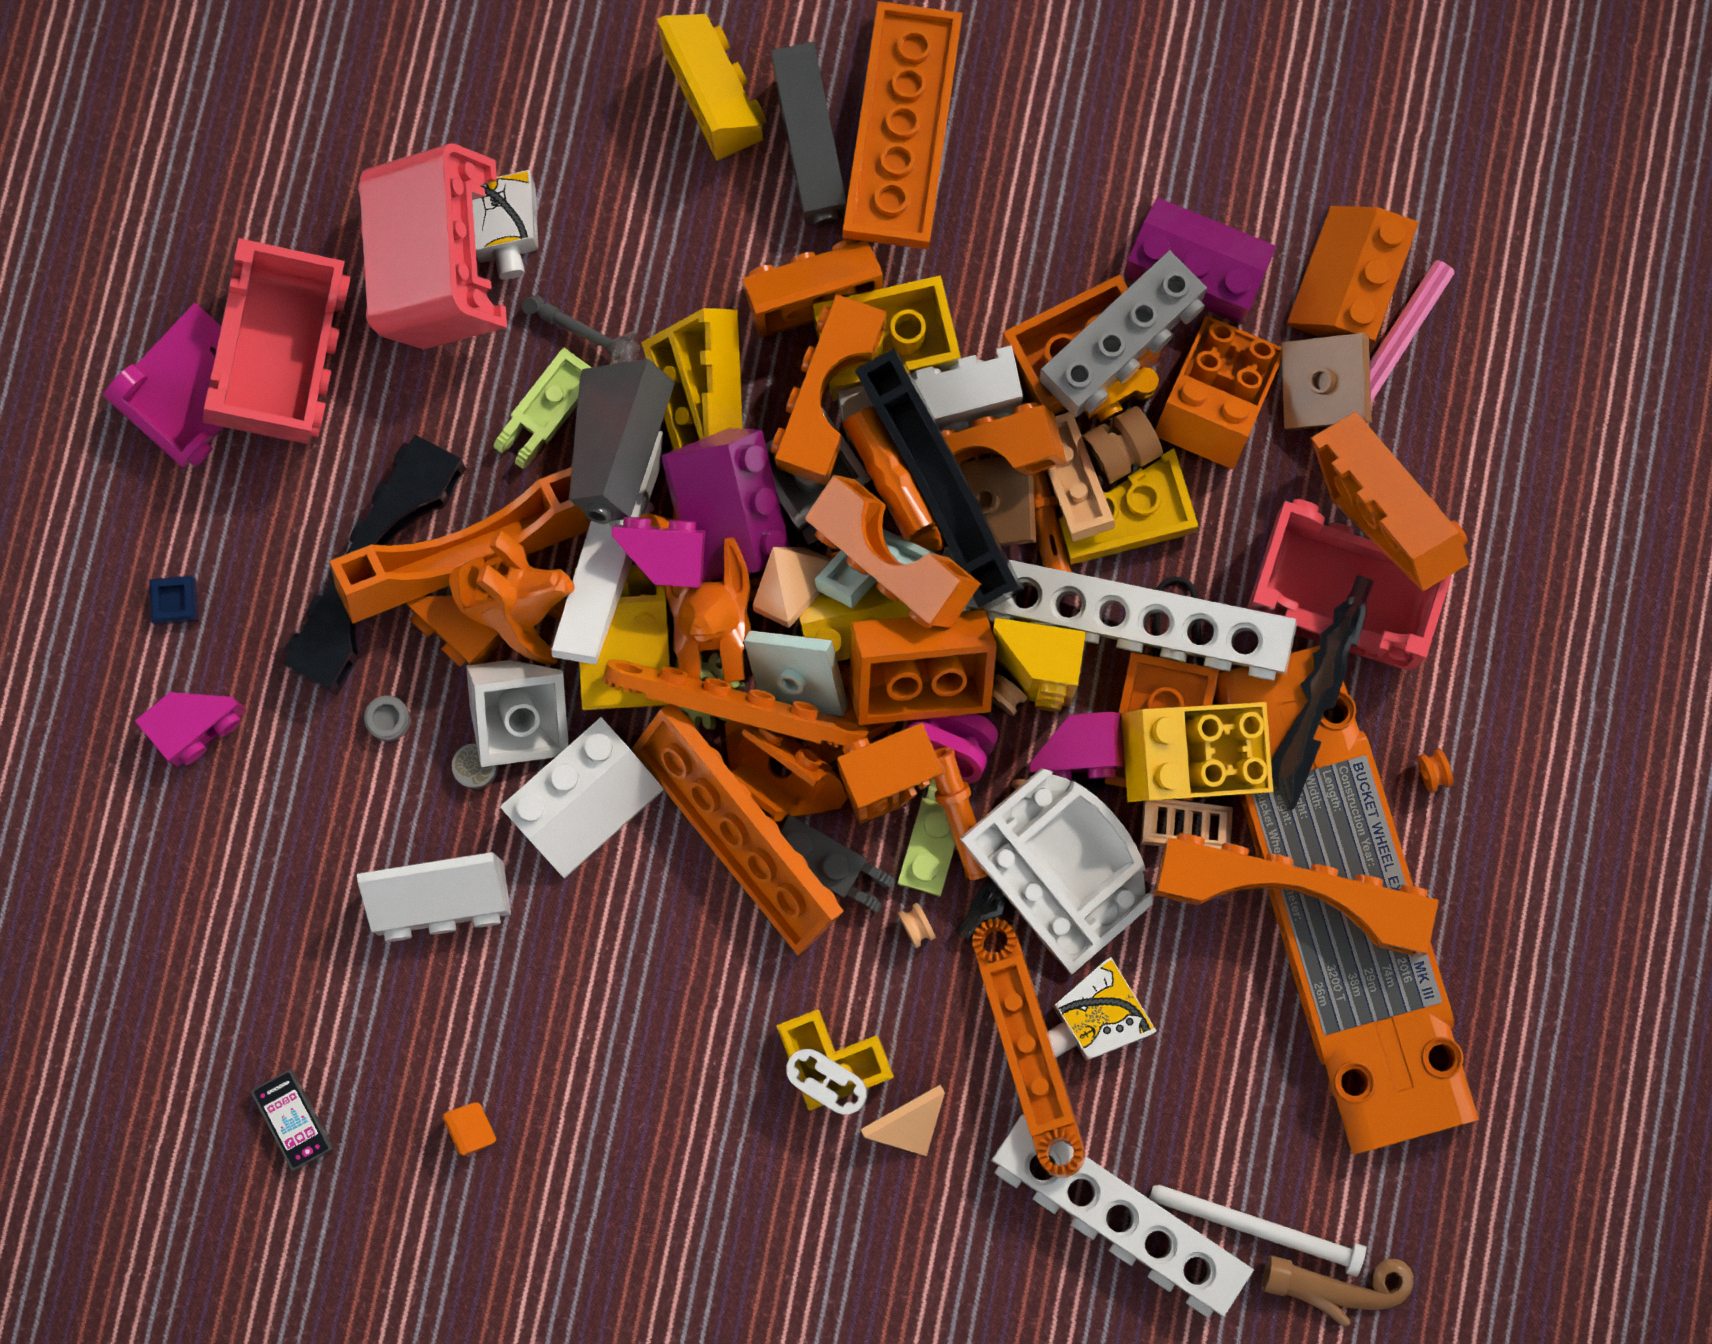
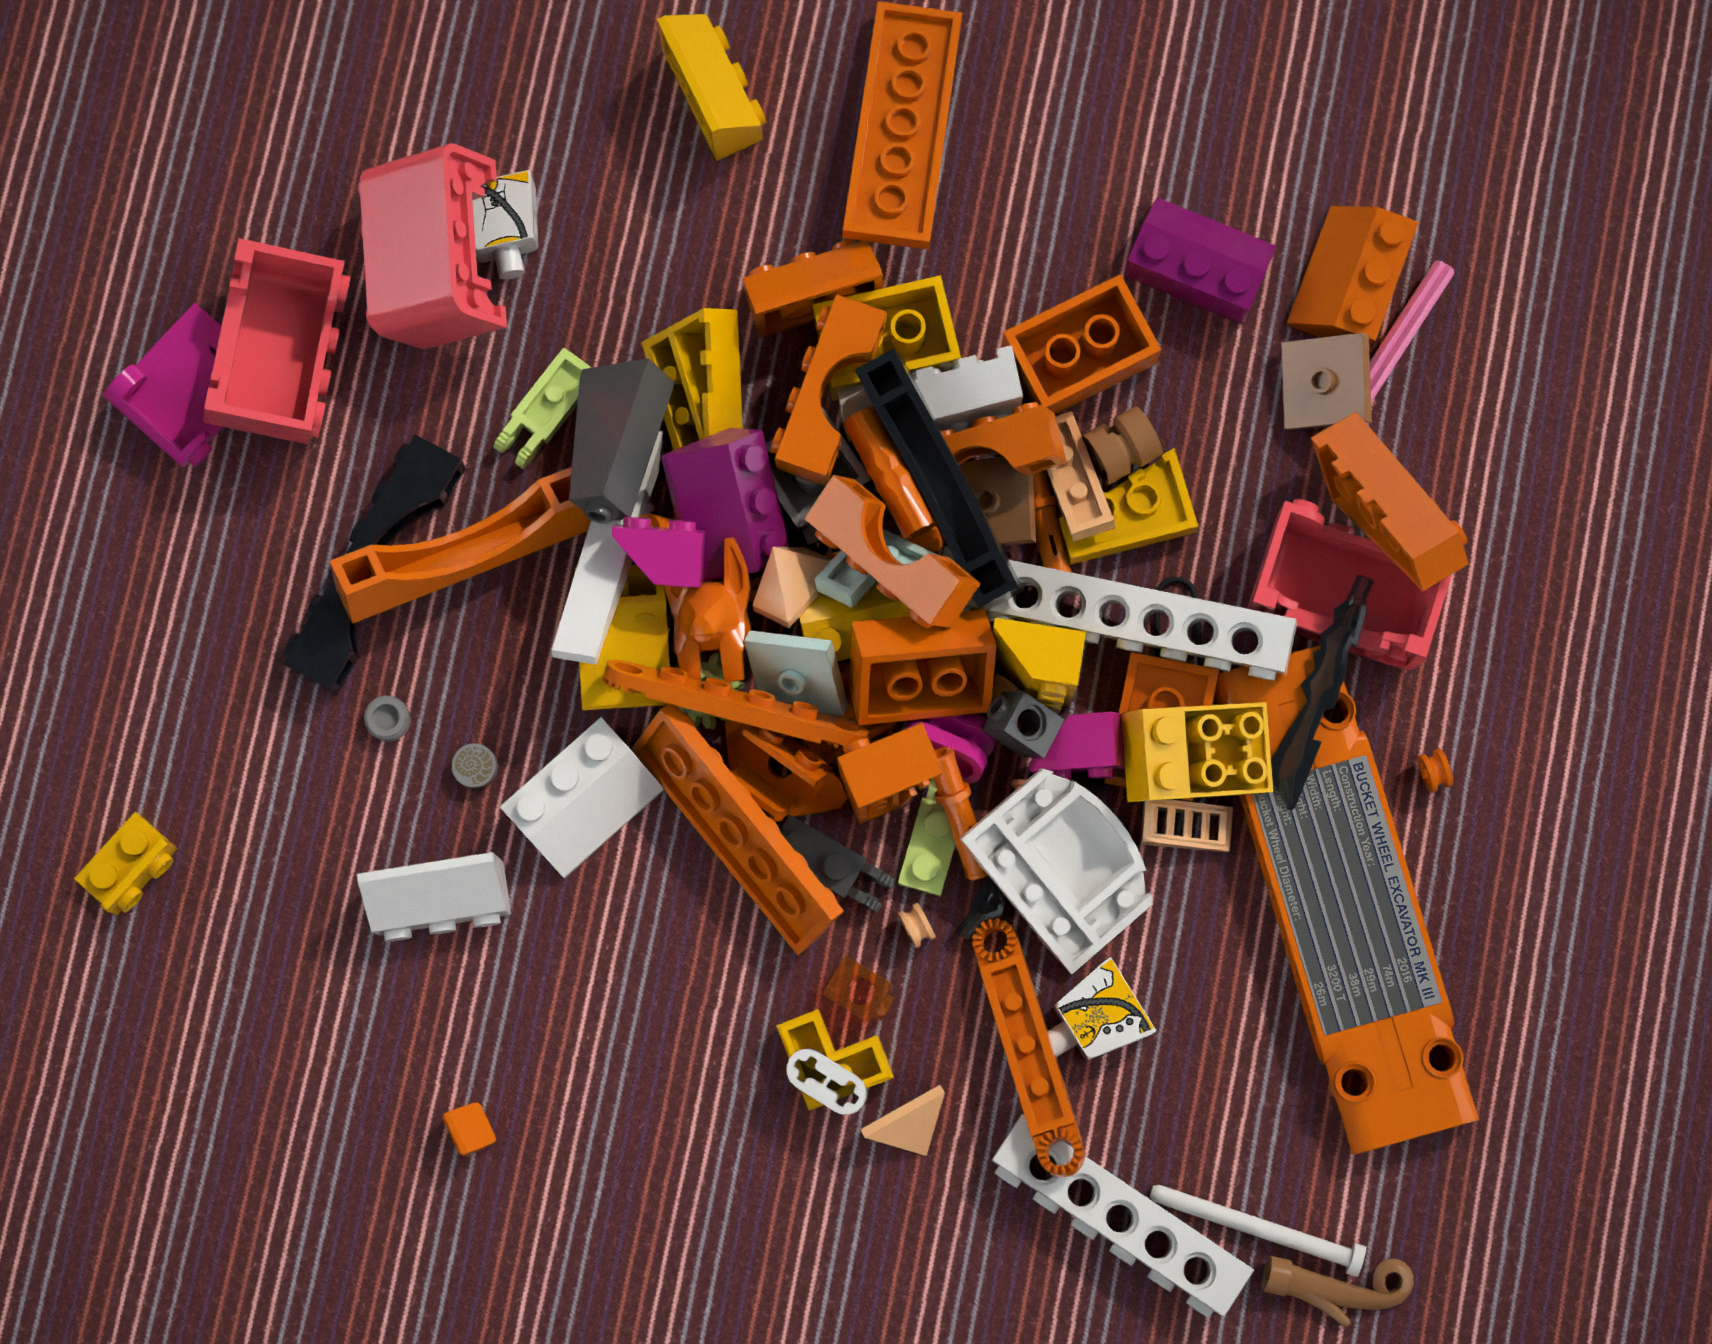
(126, 865): none -> yellow bracket
(173, 600): dark blue tile -> none
(186, 722): dark pink slope -> none
(292, 1120): tile -> none
(464, 636): orange slope -> none
(511, 595): orange piece -> none
(517, 711): white slope -> none
(619, 350): dark grey piece -> none
(809, 134): dark grey slope -> none
(844, 977): none -> clear orange brick
(1038, 726): none -> dark grey brick
(1123, 334): light grey brick -> none
(1139, 386): light orange plate -> none
(1219, 392): orange slope -> none
(1387, 916): orange arch -> none

